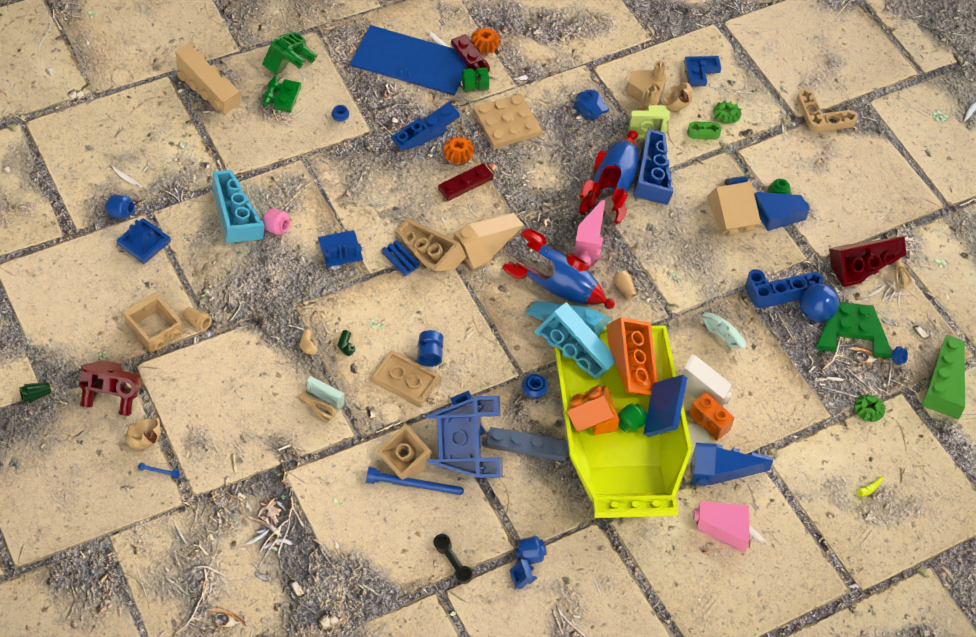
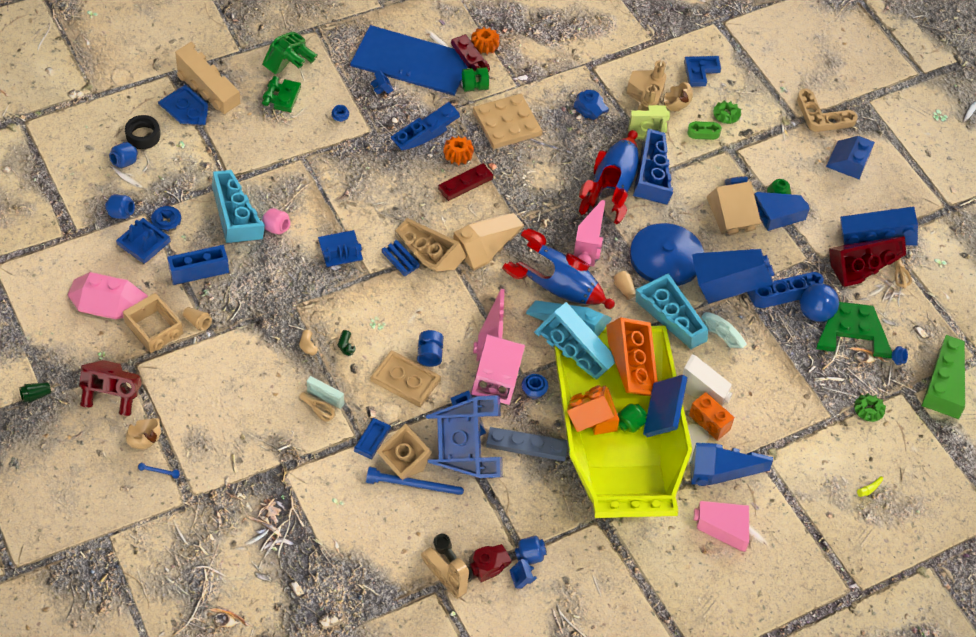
(104, 295): none -> bright pink wedge
(123, 155): none -> blue head
(139, 122): none -> black tyre
(166, 212): none -> blue gear
(185, 106): none -> blue tile
(198, 264): none -> blue brick
(372, 438): none -> blue tile
(382, 82): none -> blue tile
(452, 576): none -> tan beam
(489, 561): none -> dark red hand
(493, 324): none -> bright pink wedge
(498, 368): none -> bright pink slope
(665, 250): none -> blue dish
(672, 309): none -> medium azure wedge
(731, 272): none -> blue slope
(851, 156): none -> blue slope
(880, 225): none -> blue wedge

